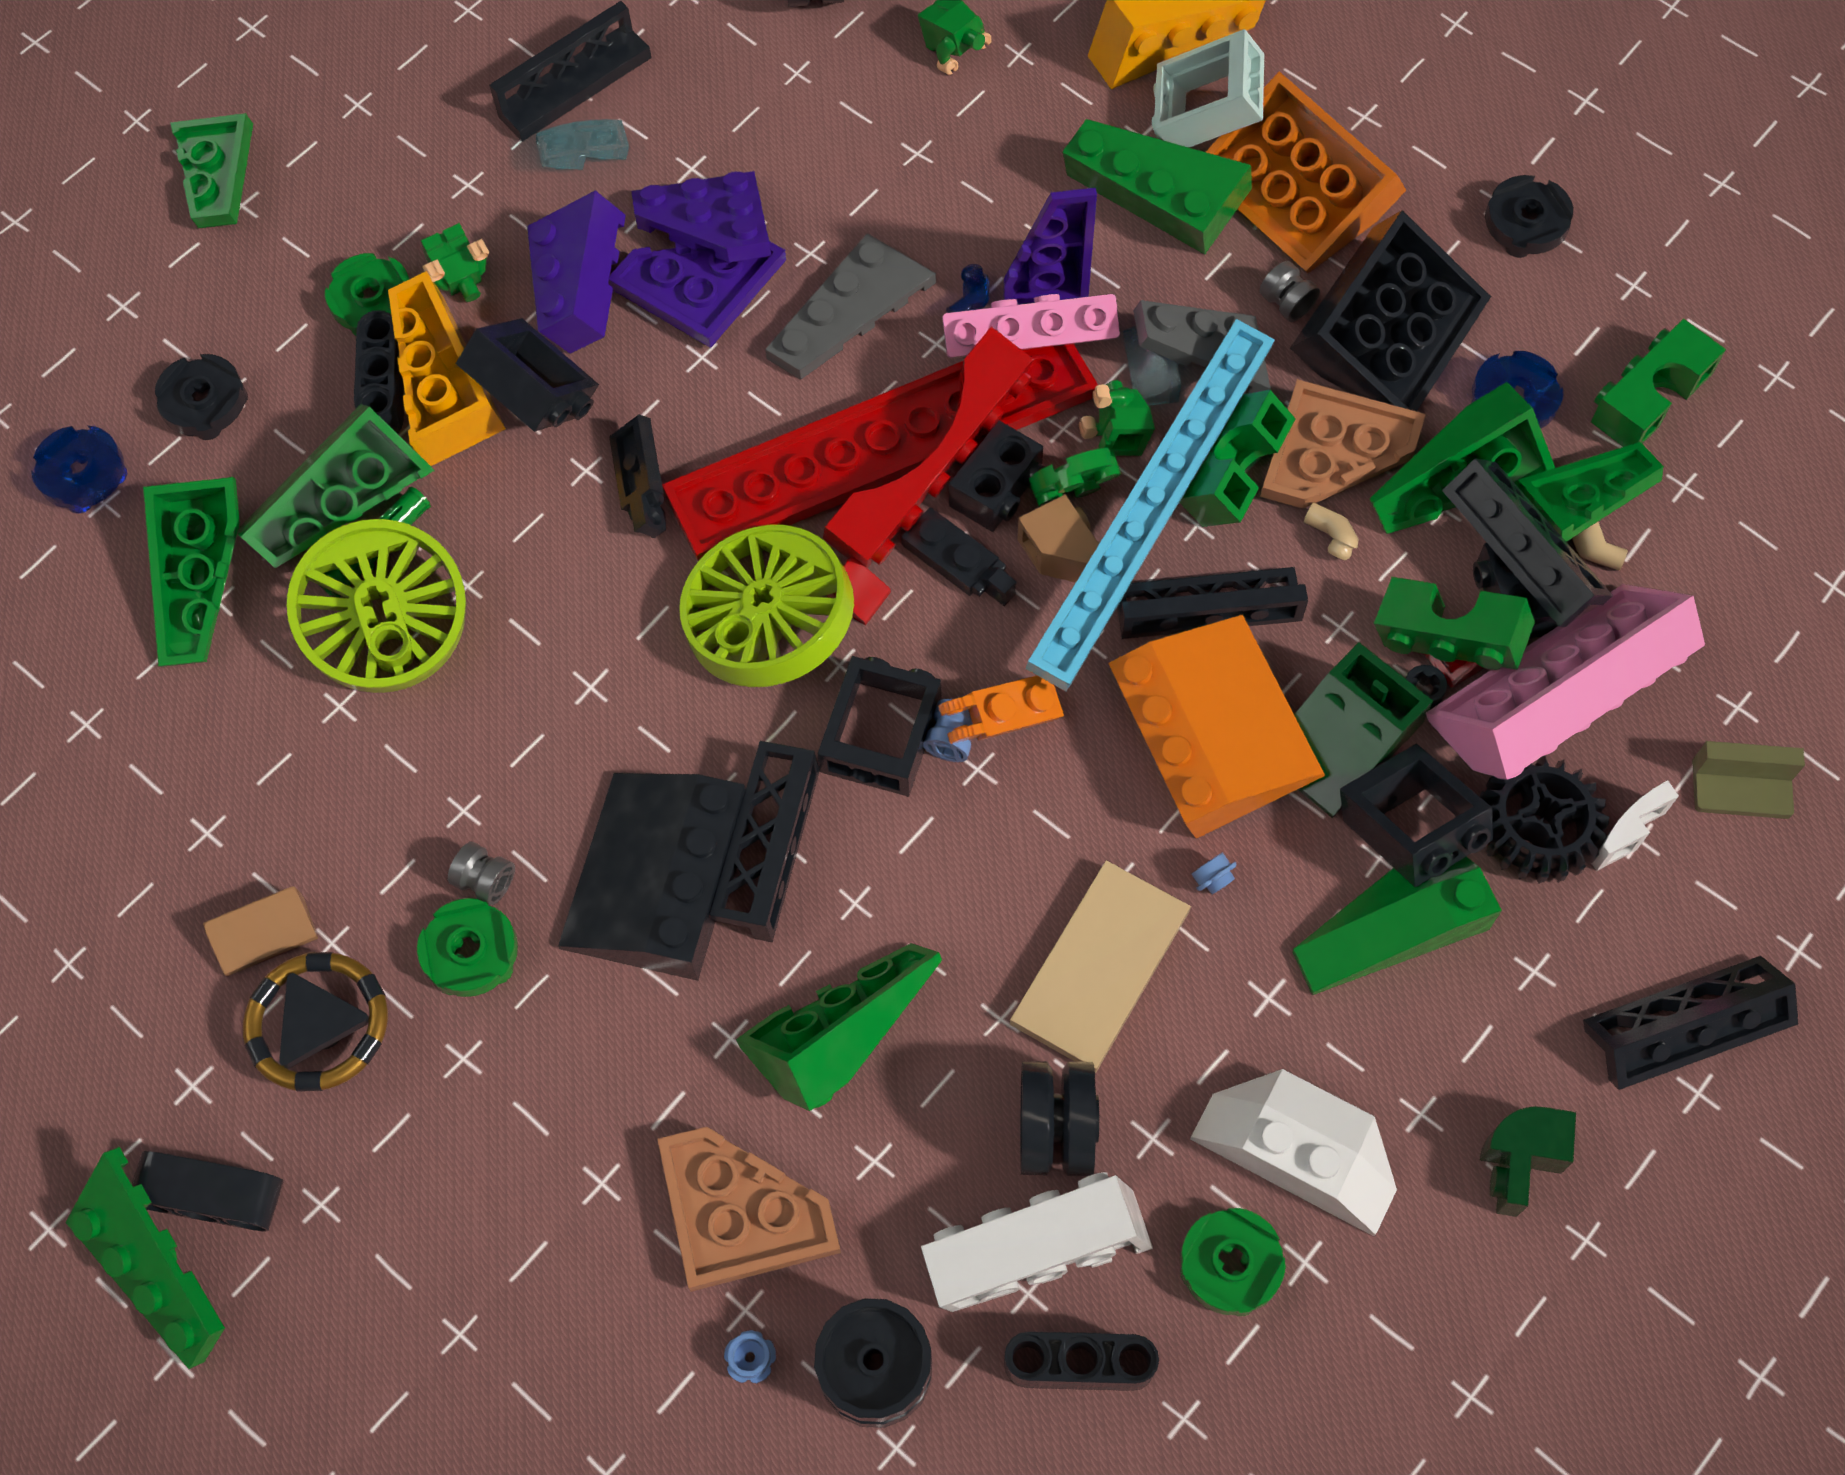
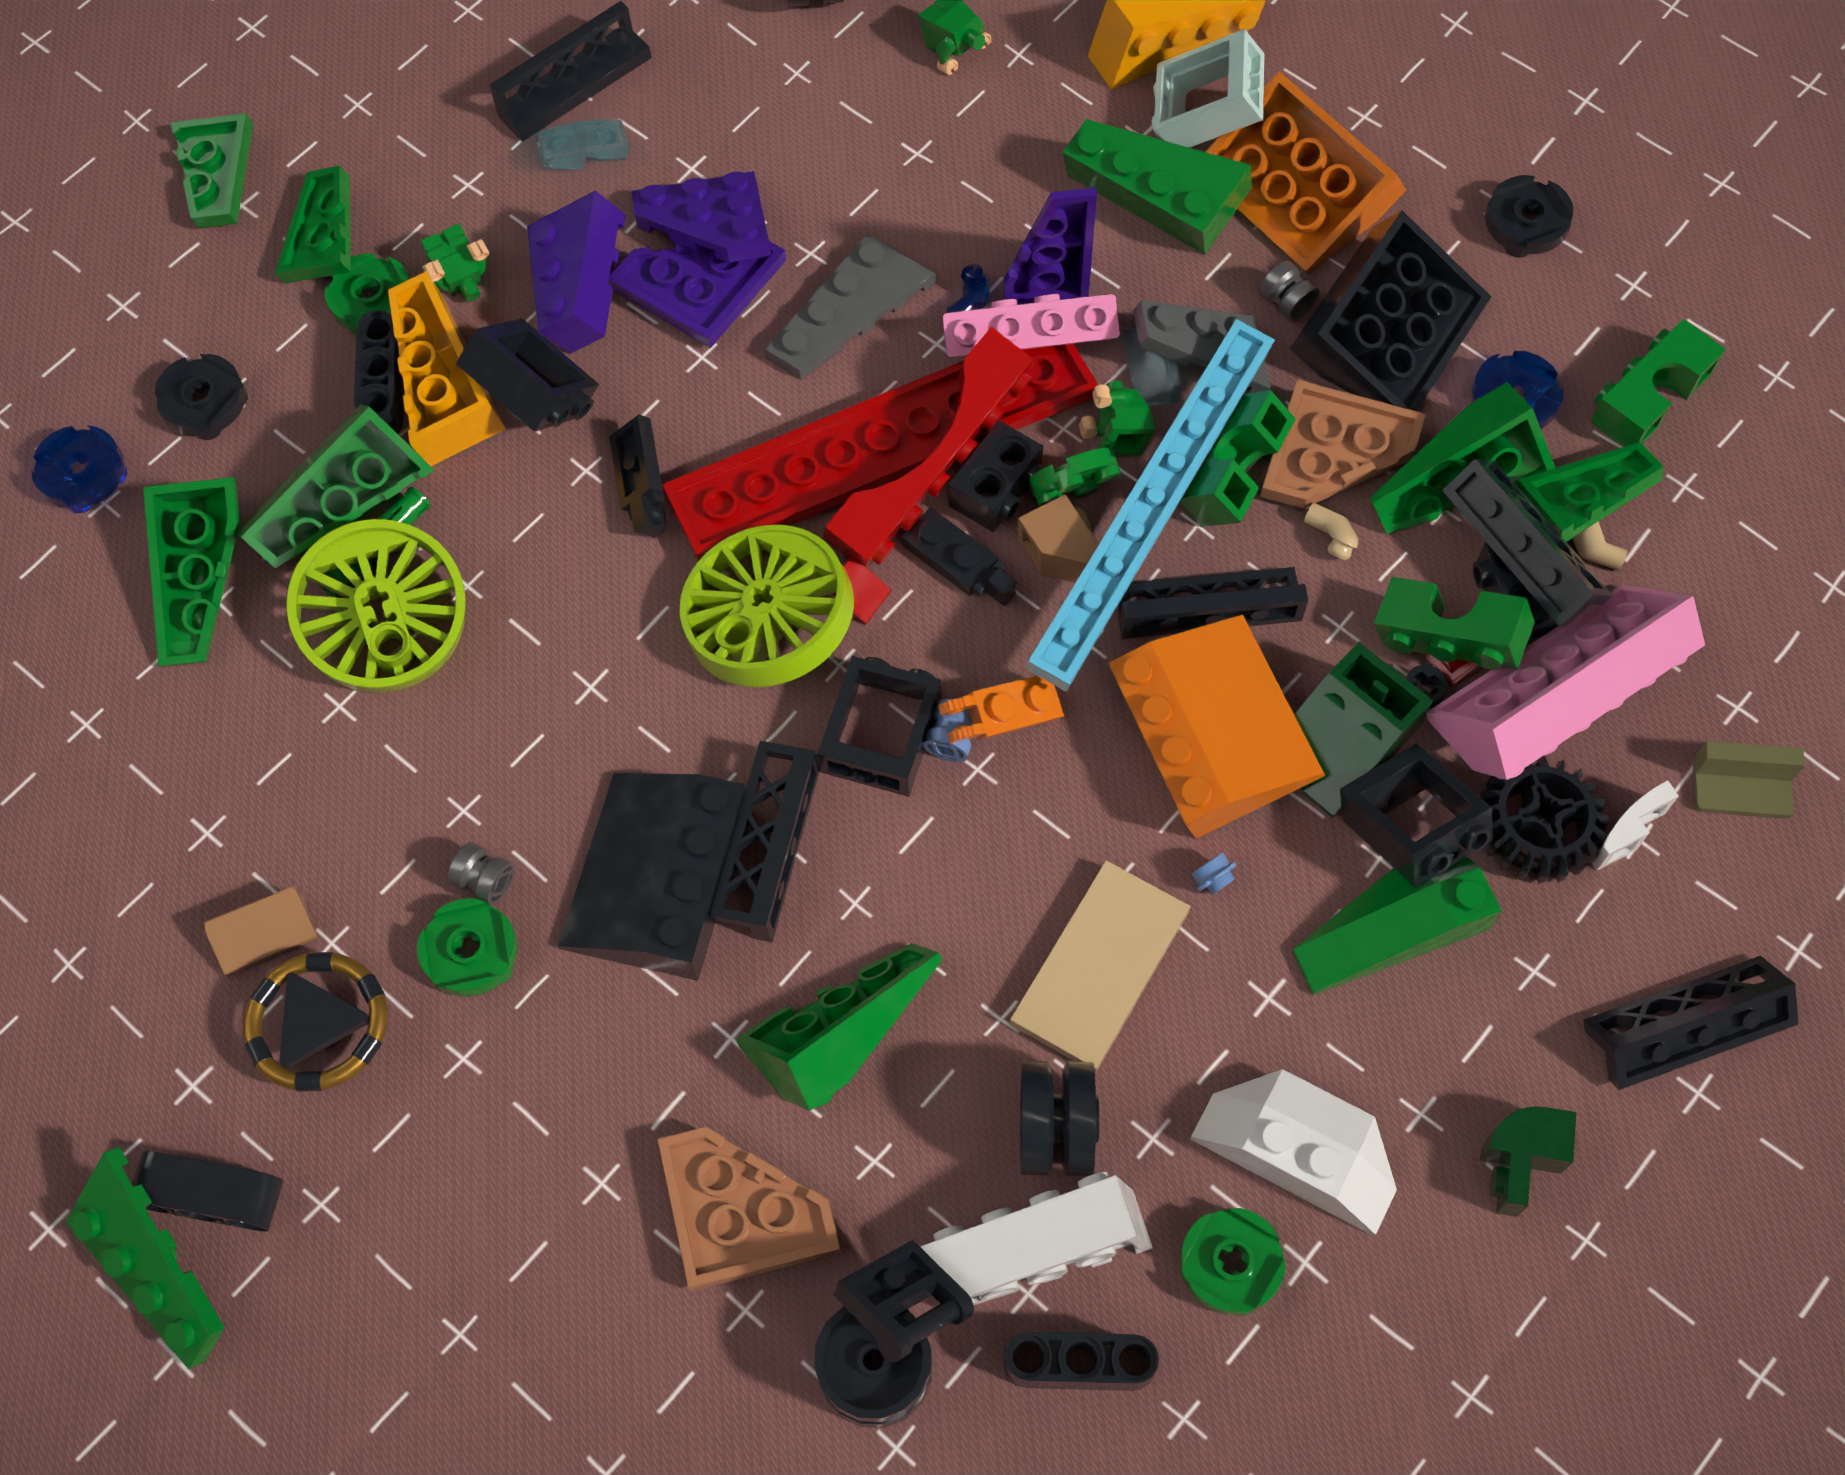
(319, 230): none -> green wing
(746, 1343): medium blue plate -> none
(893, 1286): none -> black plate

